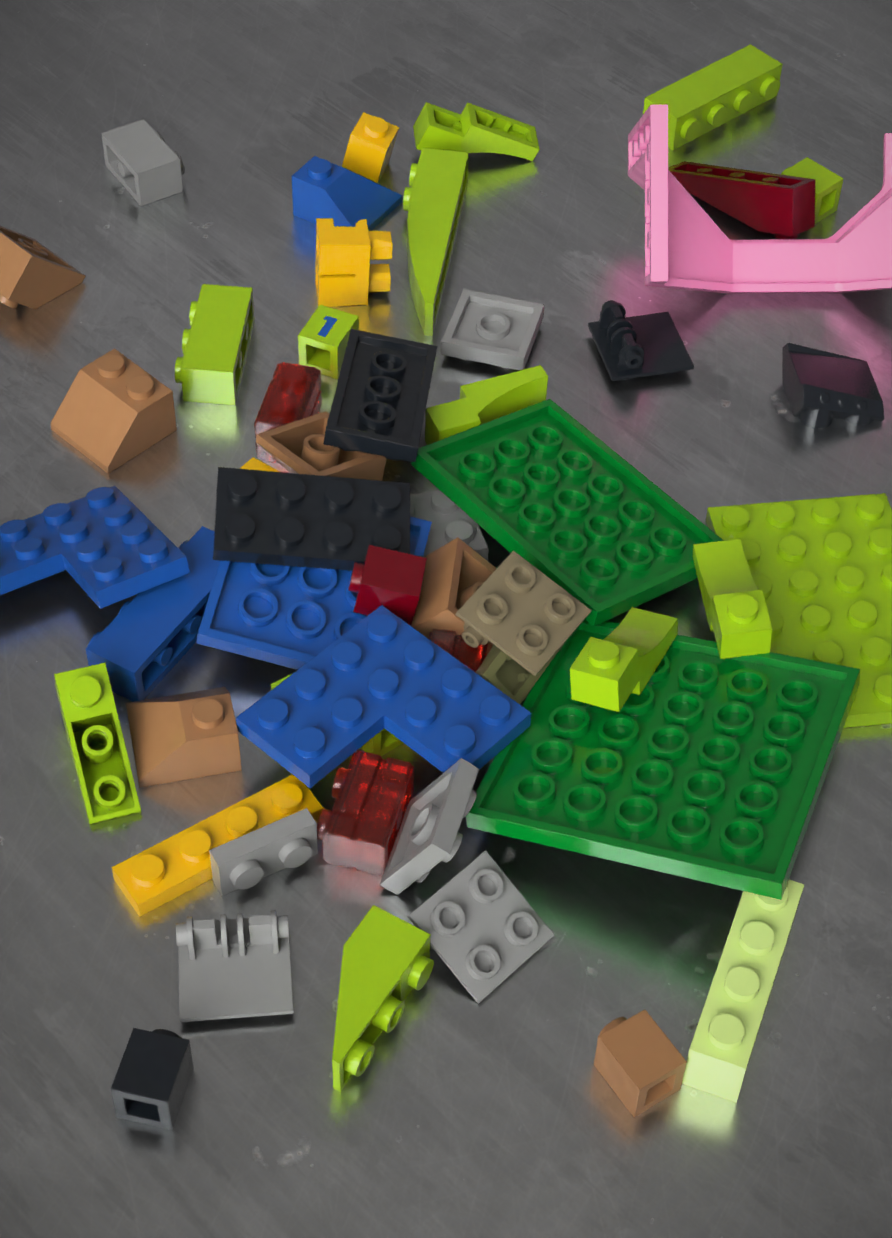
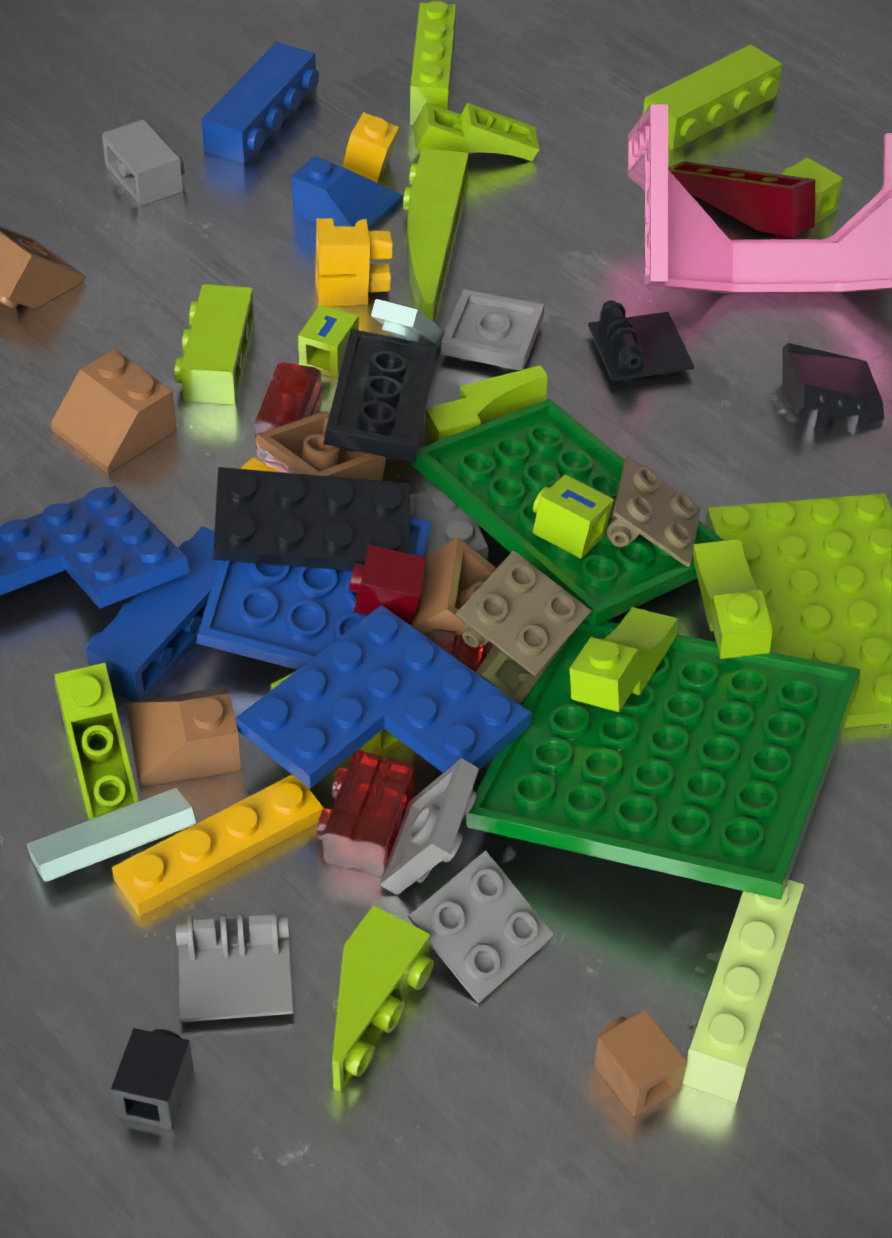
(111, 834): none -> light aqua tile
(259, 102): none -> blue brick
(264, 852): light grey plate -> none
(407, 323): none -> light aqua plate
(433, 57): none -> lime brick
(572, 515): none -> lime brick
(655, 511): none -> dark tan hinge

